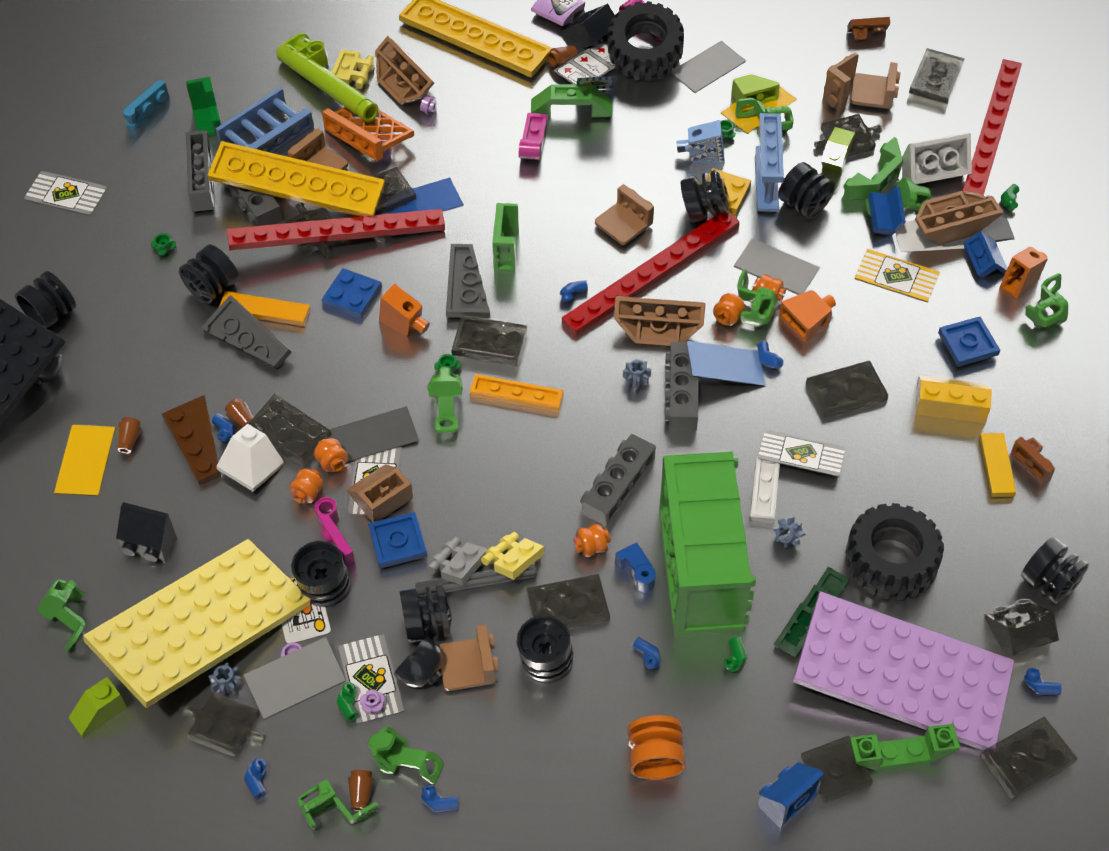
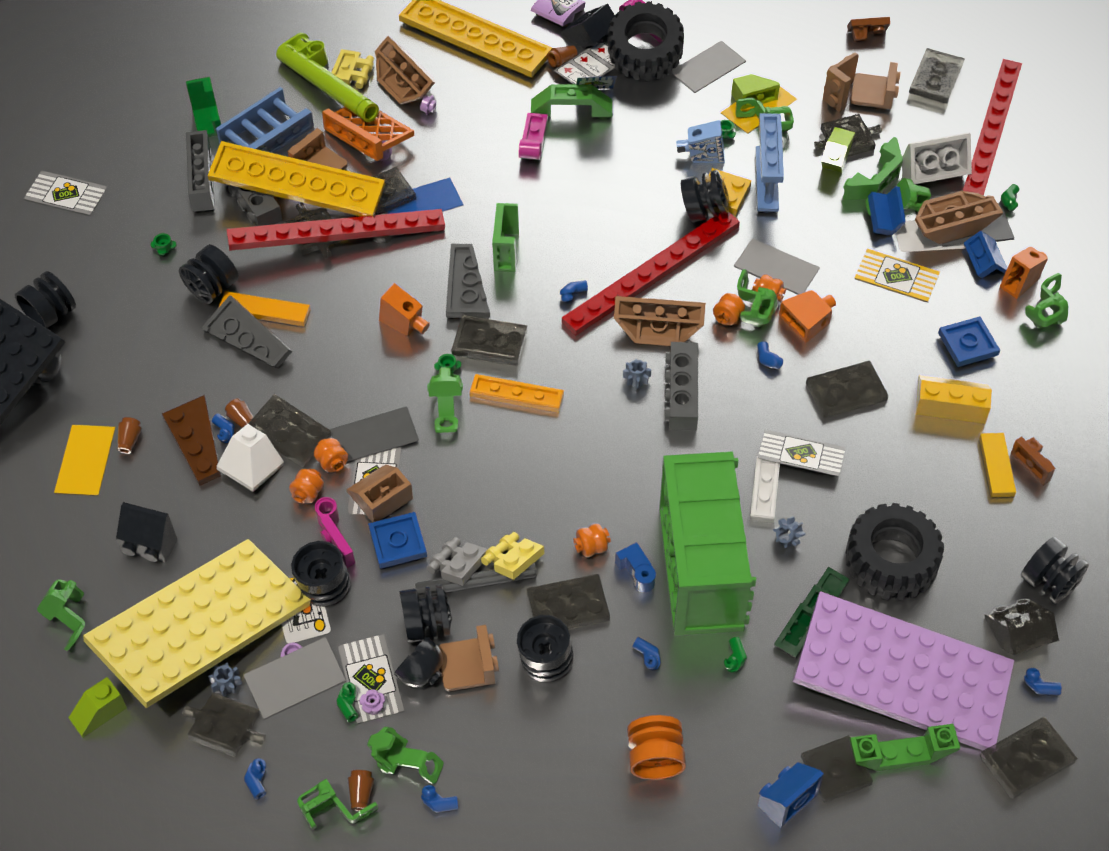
(145, 104): dark azure plate -> none
(351, 293): blue plate -> none
(604, 508): dark grey brick -> none
(626, 217): medium nougat bracket -> none
(725, 363): medium blue sticker -> none
(806, 190): black wheel -> none

